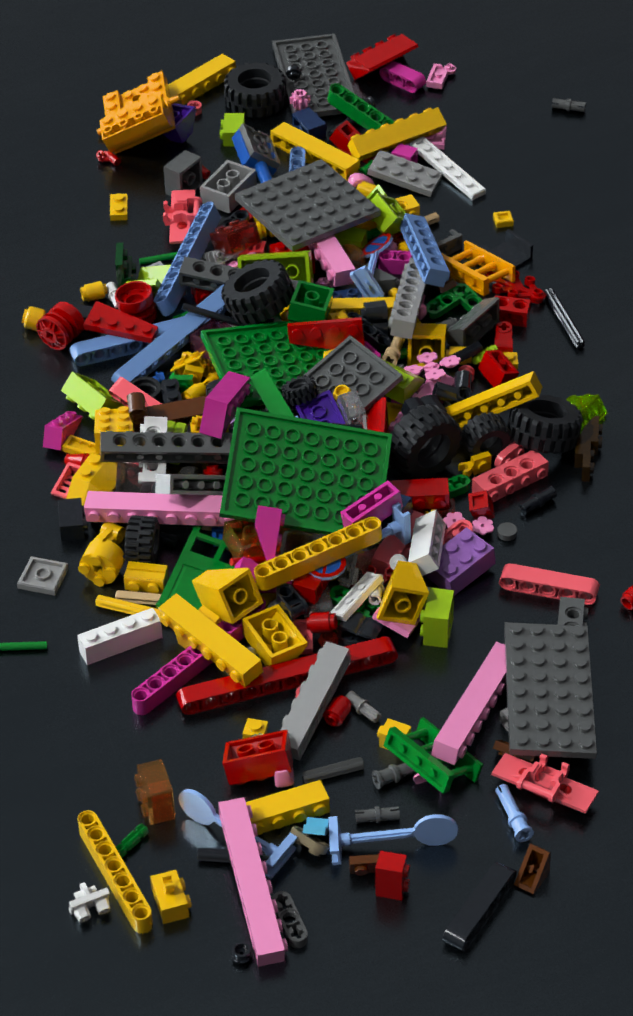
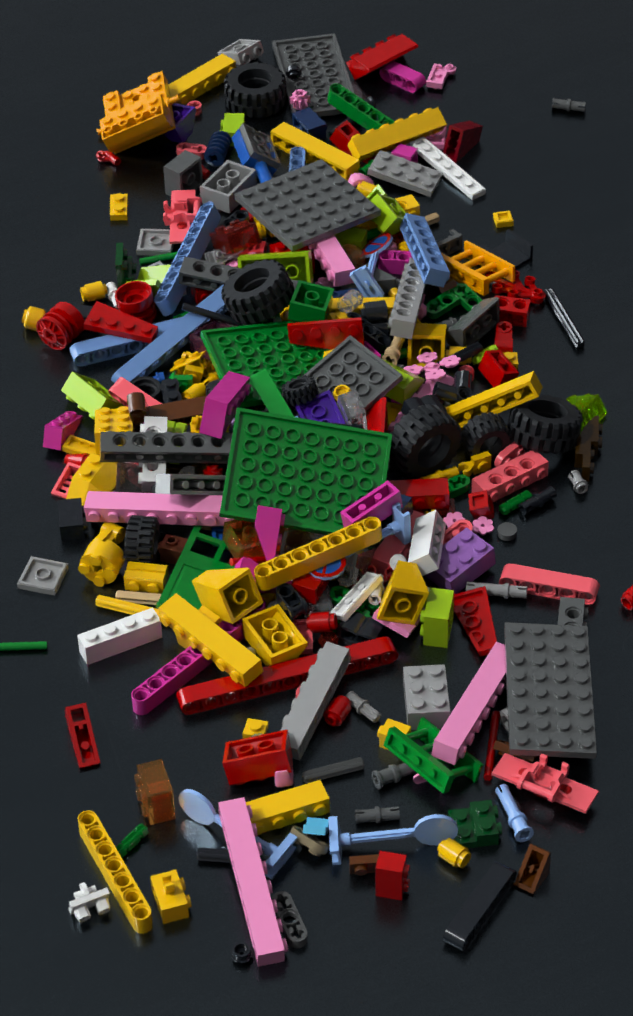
(82, 735): none -> red slope
(154, 242): none -> light grey tile
(171, 548): none -> copper brick
(197, 149): none -> coral beam
(217, 148): none -> dark blue piece
(243, 50): none -> light grey plate
(350, 301): none -> clear brick
(426, 695): none -> light grey brick
(447, 473): none -> yellow pin
(454, 853): none -> yellow brick
(461, 139): none -> dark red slope
(476, 618): none -> red wing
(477, 824): none -> dark green plate
(490, 756): none -> red bar
(502, 590): none -> light grey pin
(513, 503): none -> green axle
(580, 485): none -> light grey pin

